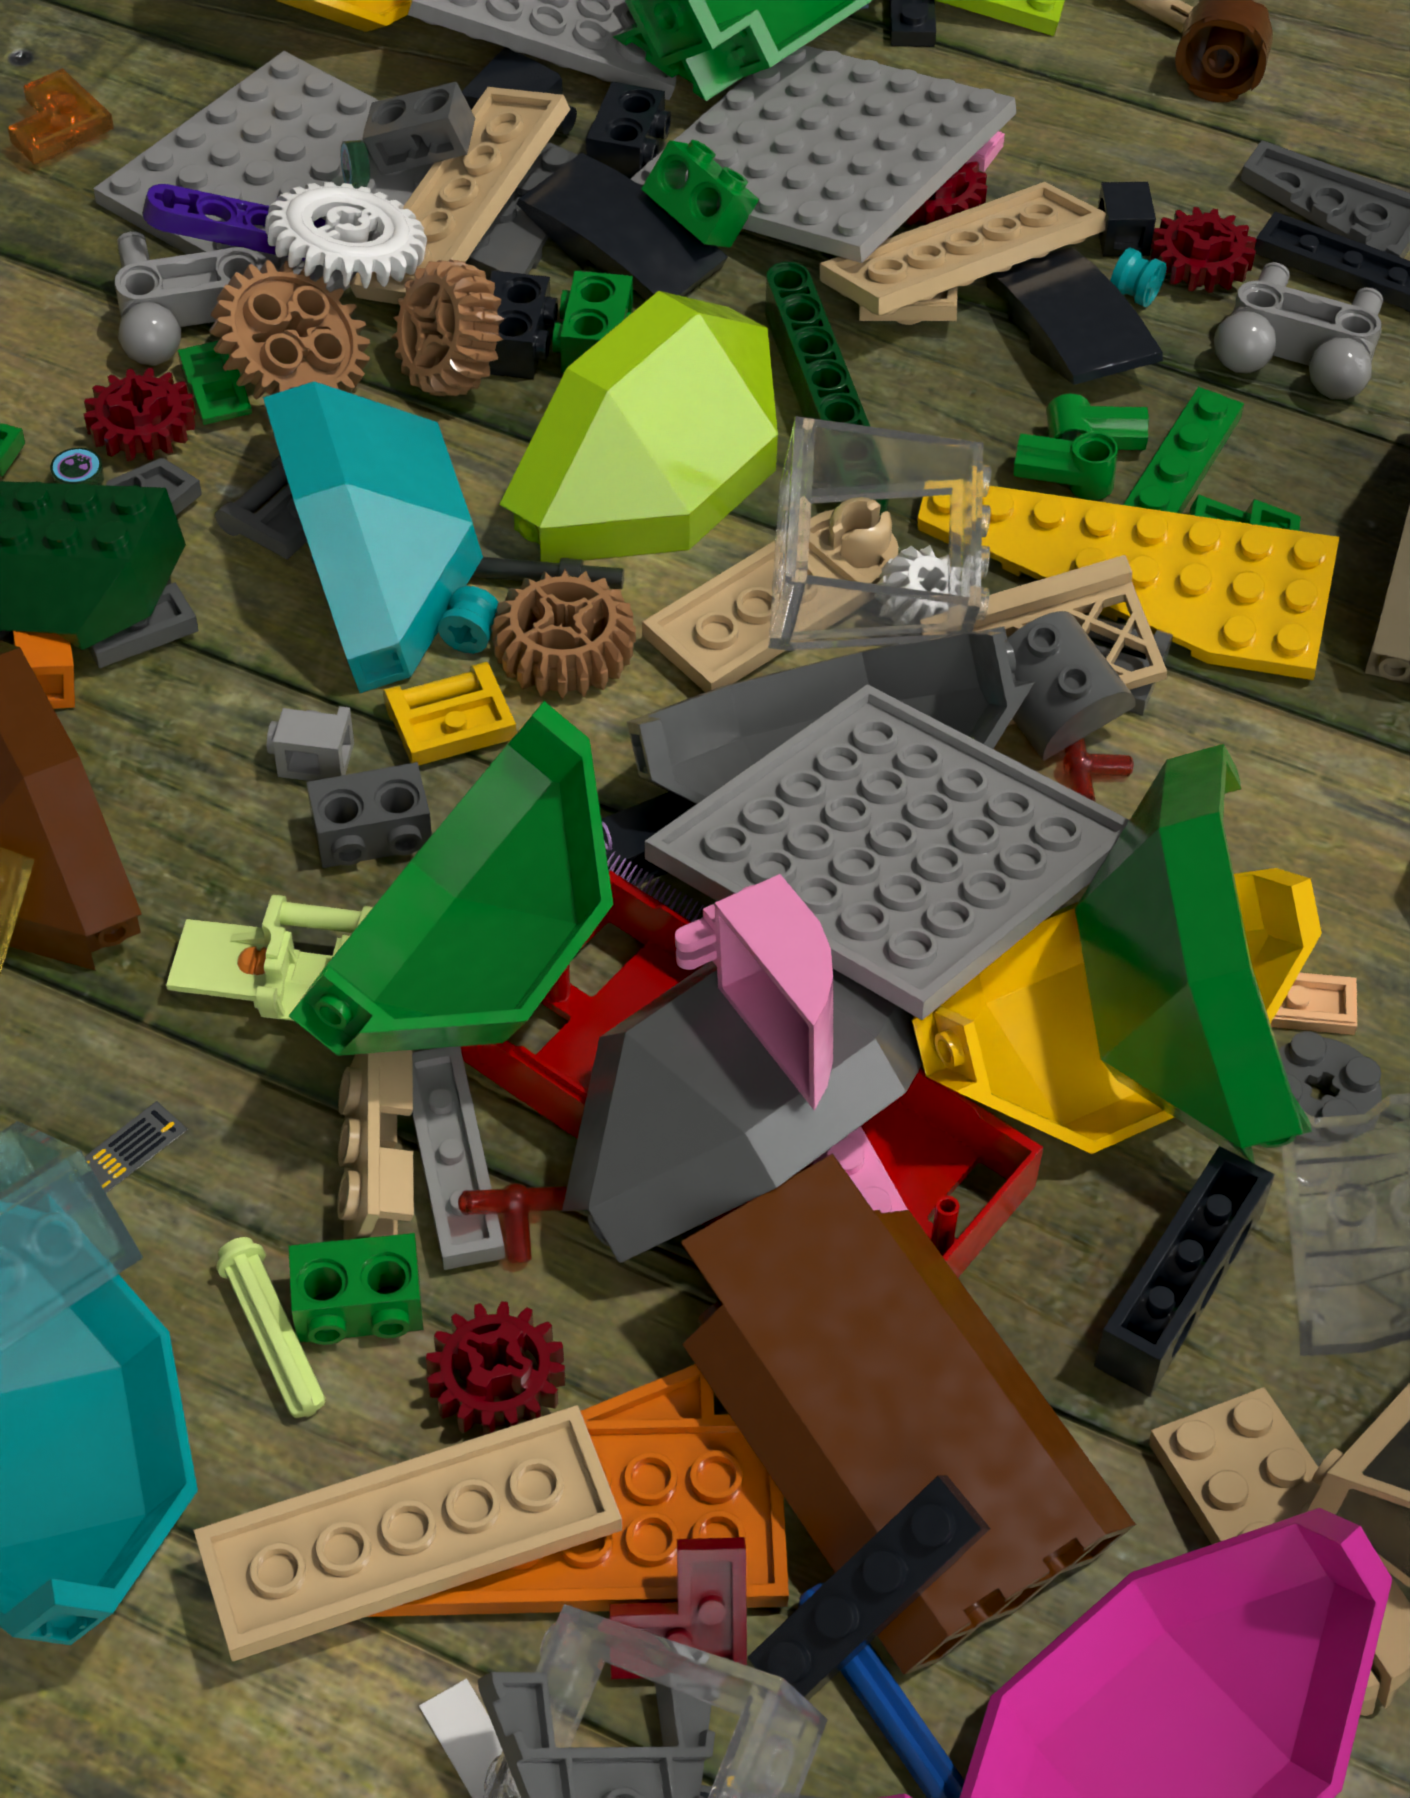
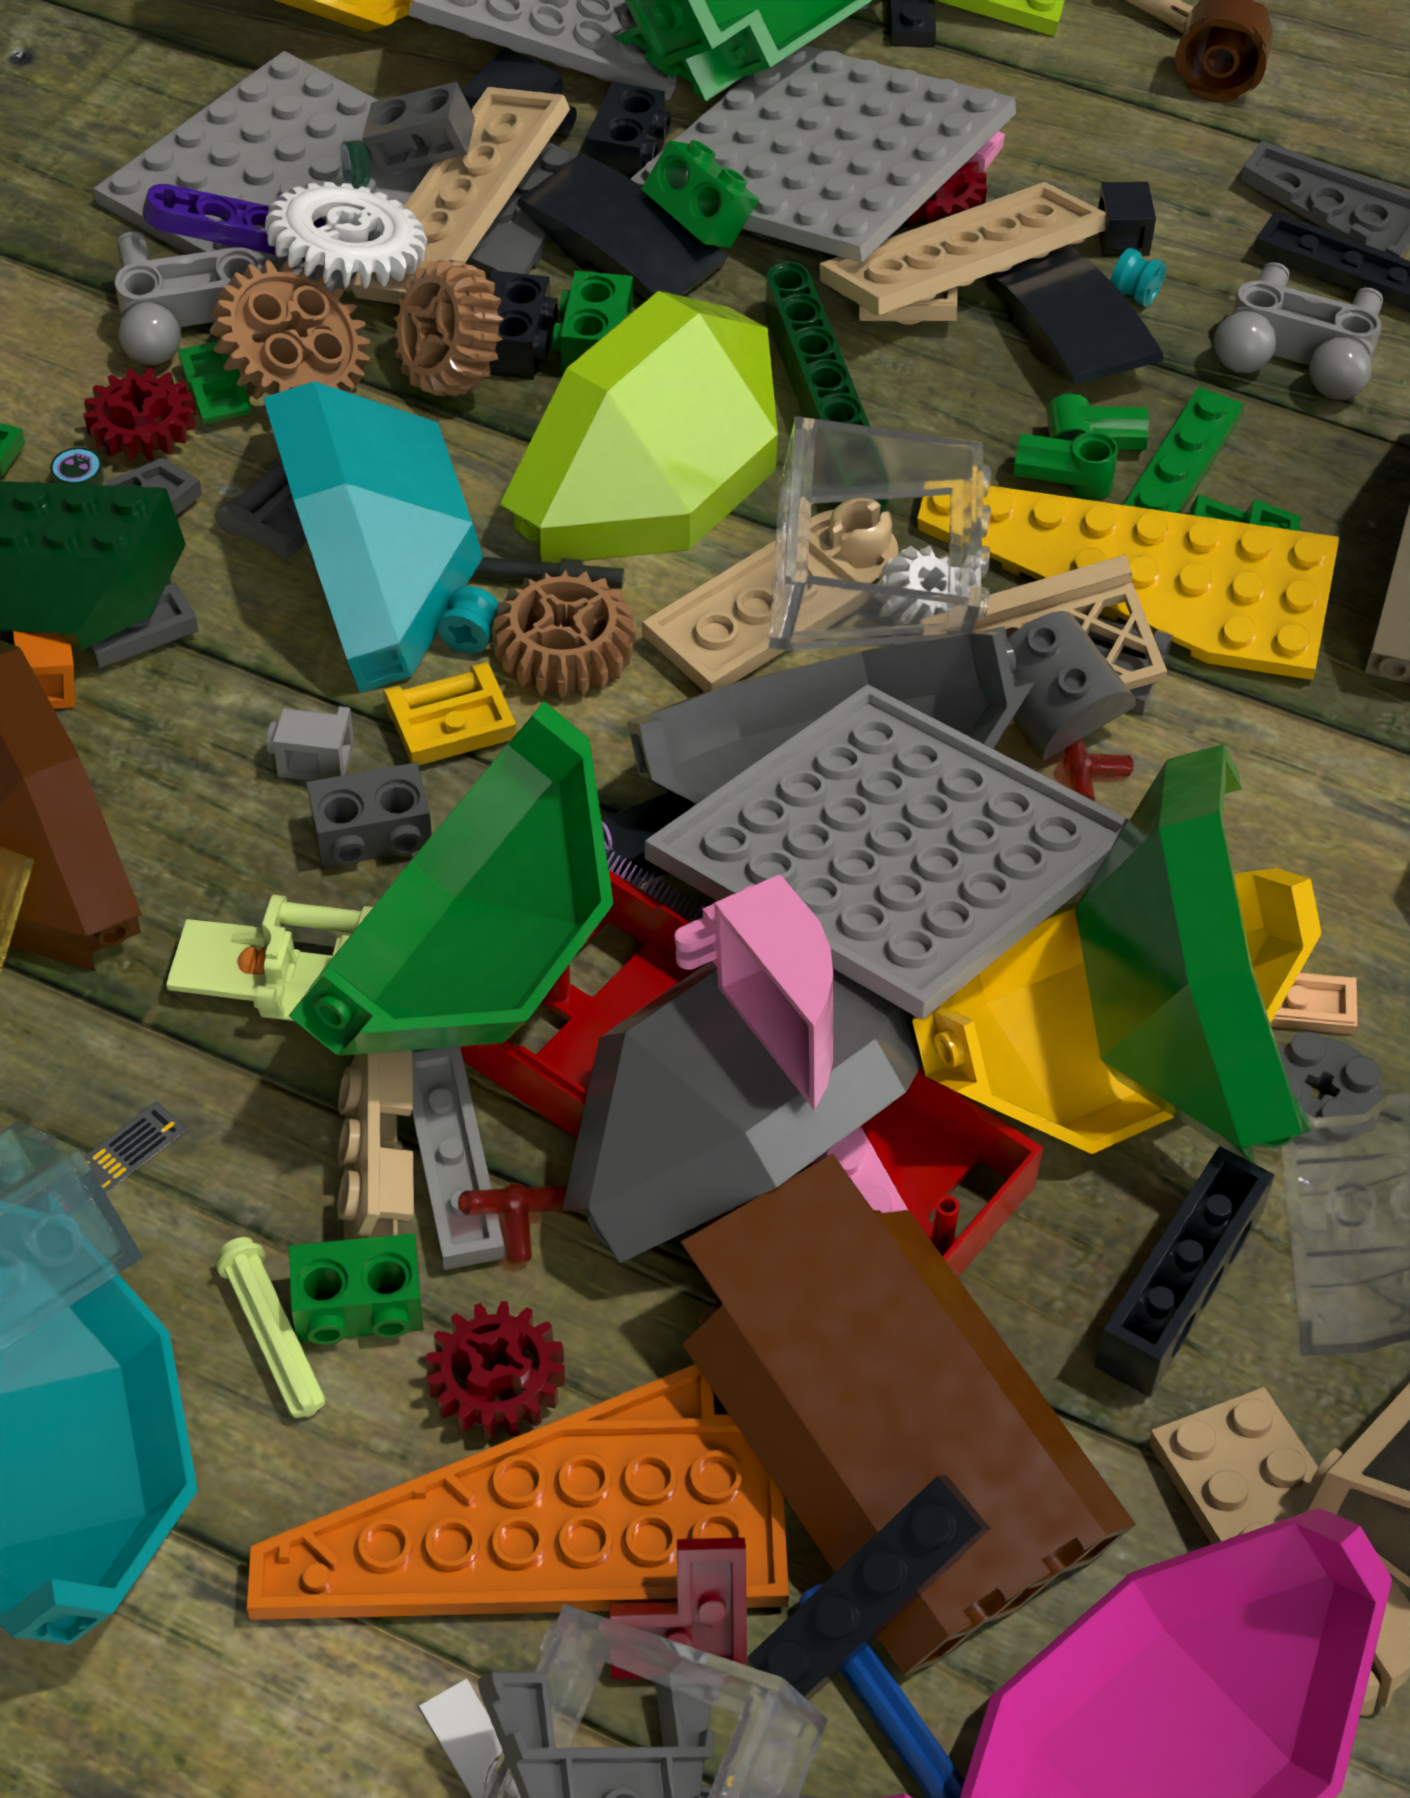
(63, 120): clear orange plate -> none
(406, 1532): tan plate -> none
(1204, 249): dark red gear -> none

